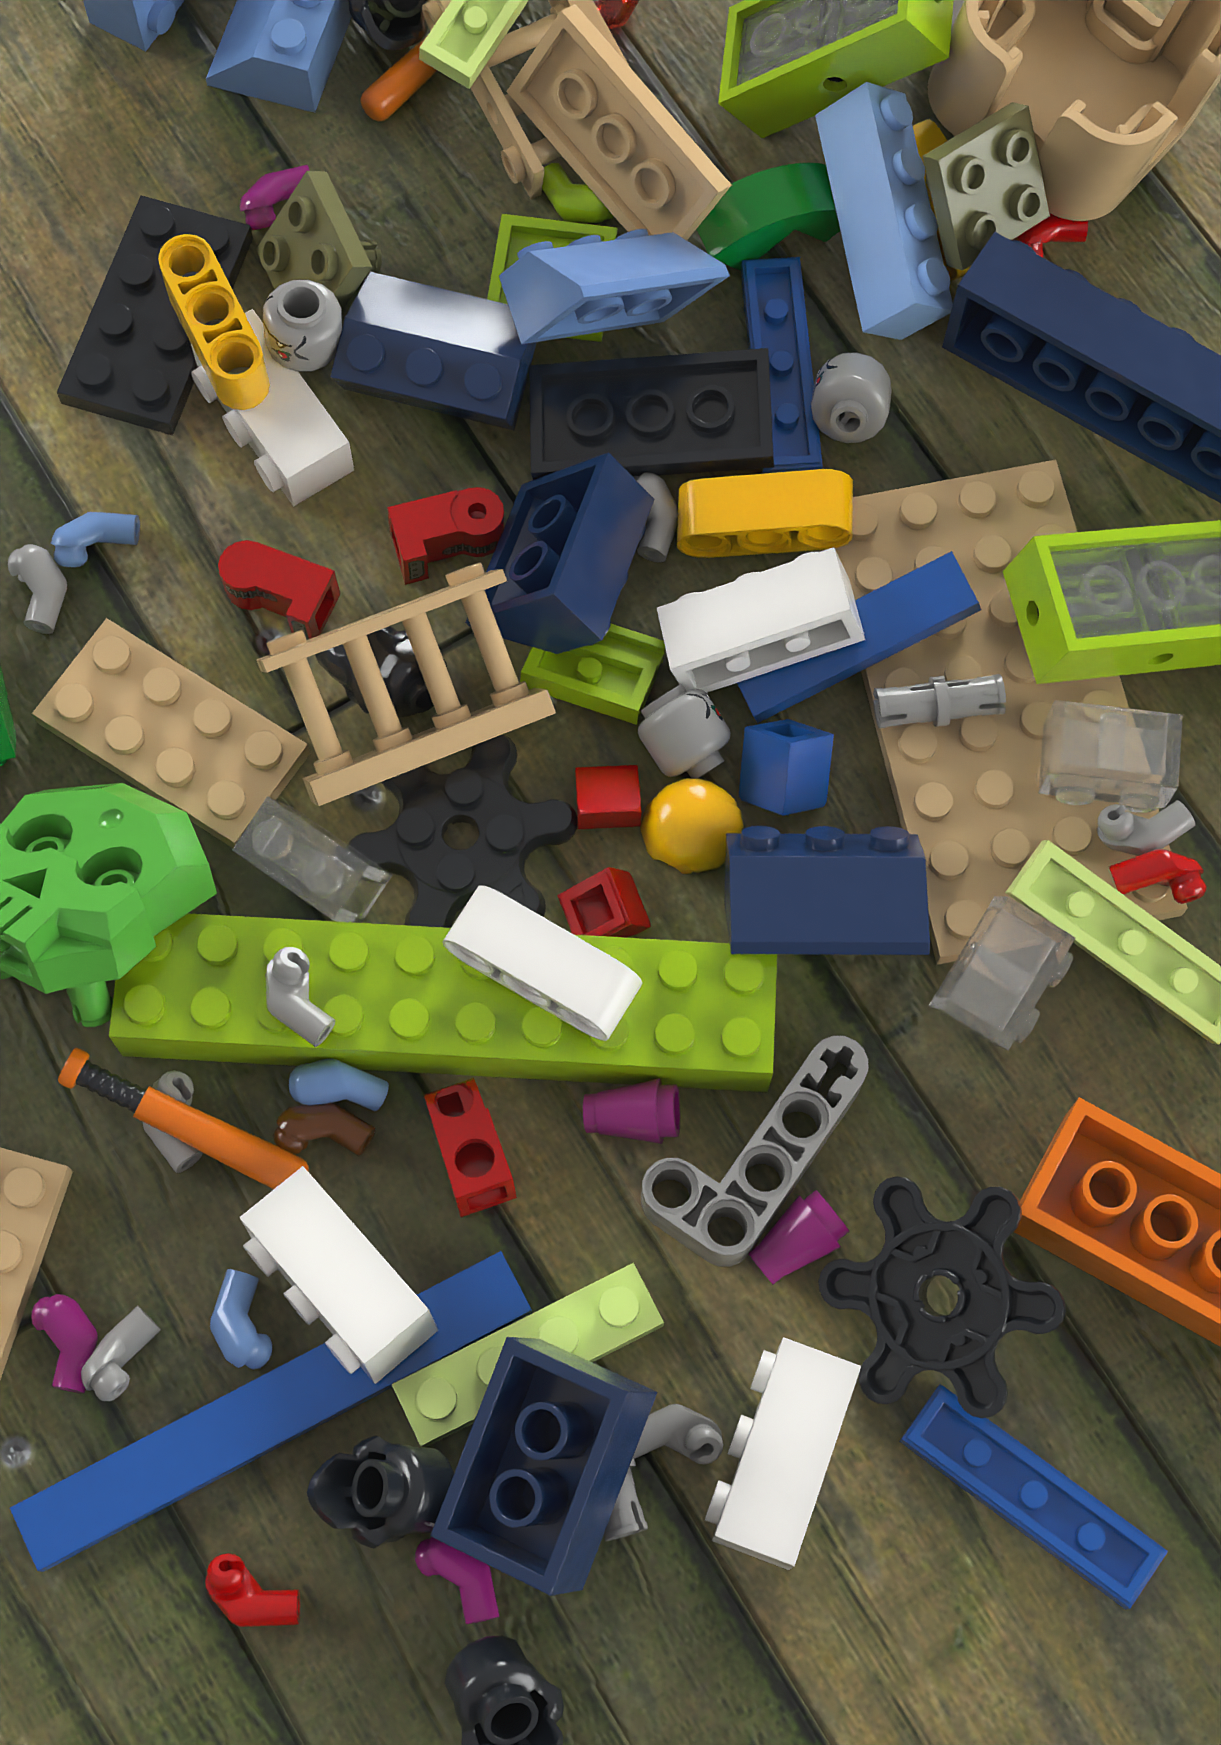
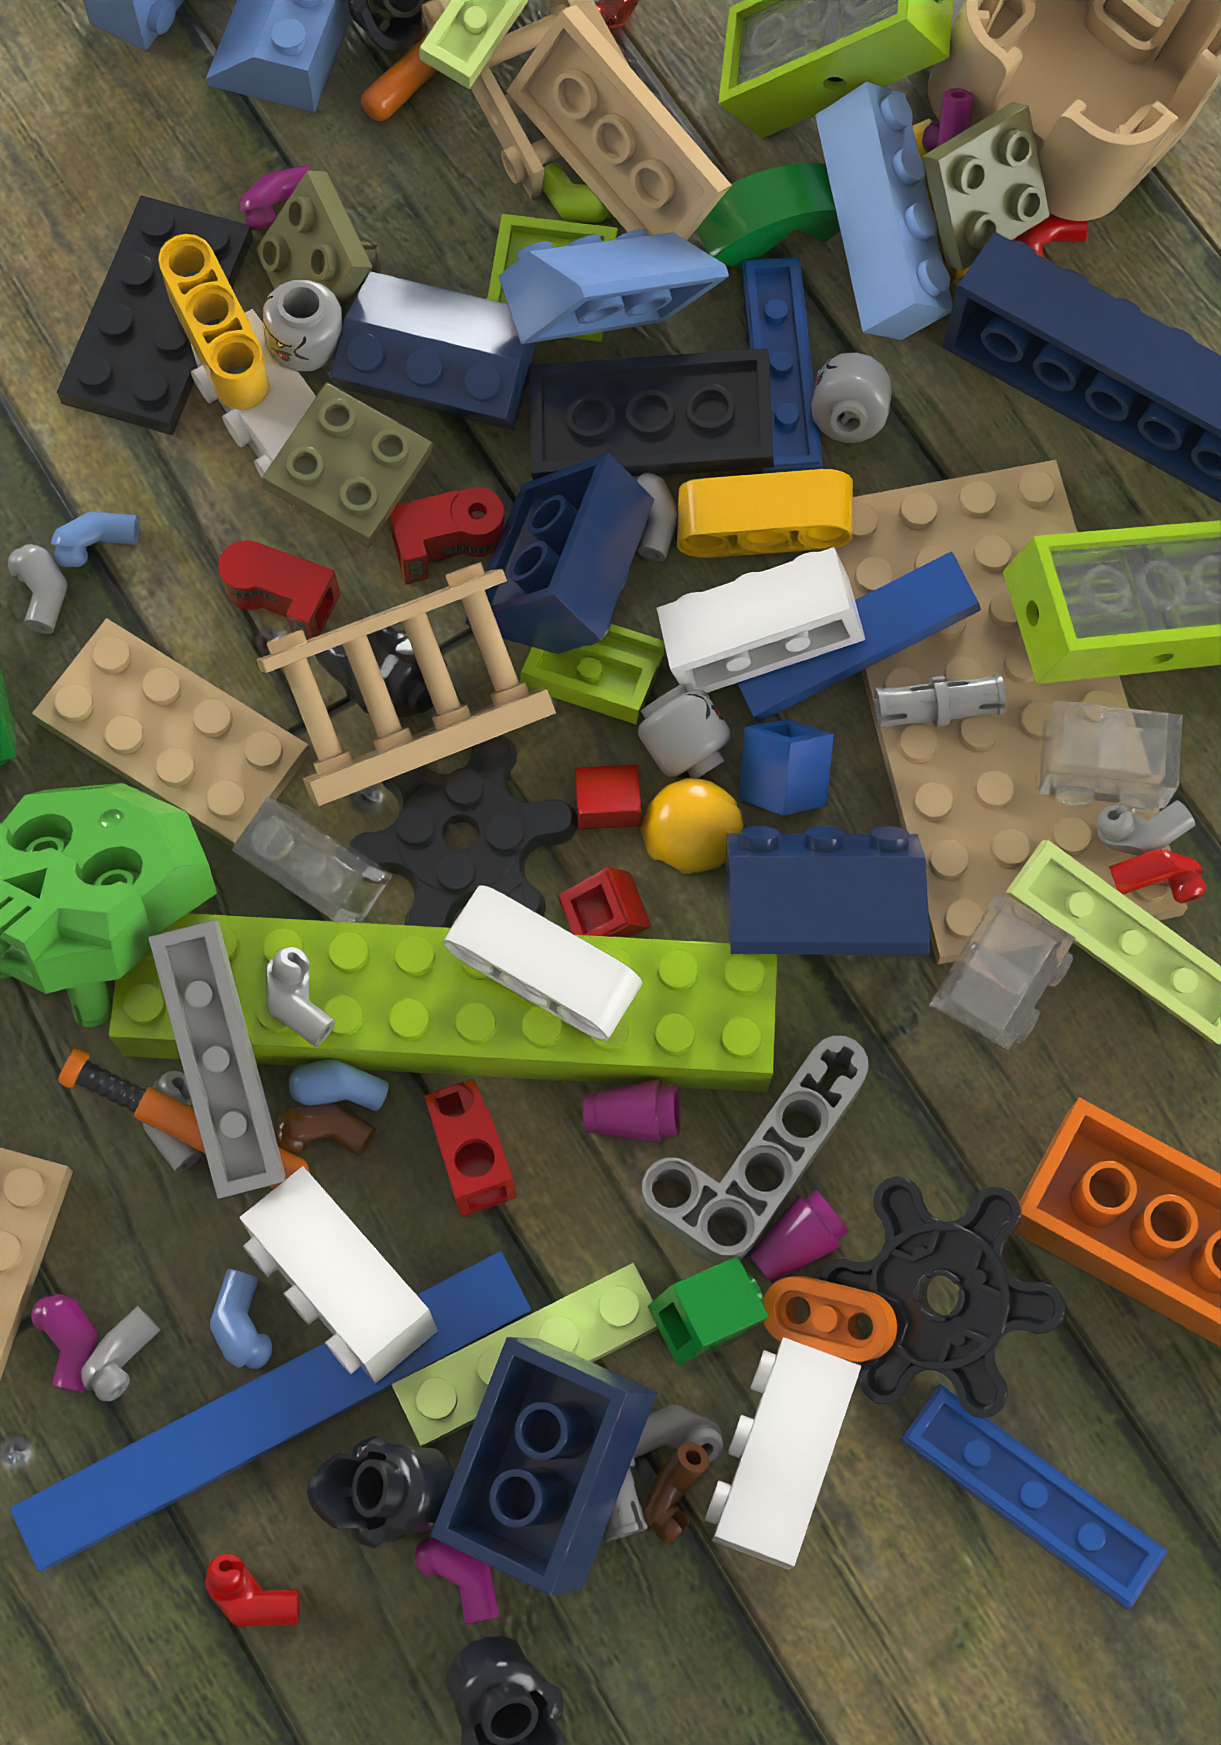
(217, 1058): none -> light grey plate
(347, 465): none -> olive plate
(669, 1487): none -> reddish brown arm
(708, 1310): none -> green brick
(831, 1318): none -> orange plate
(954, 118): none -> magenta arm

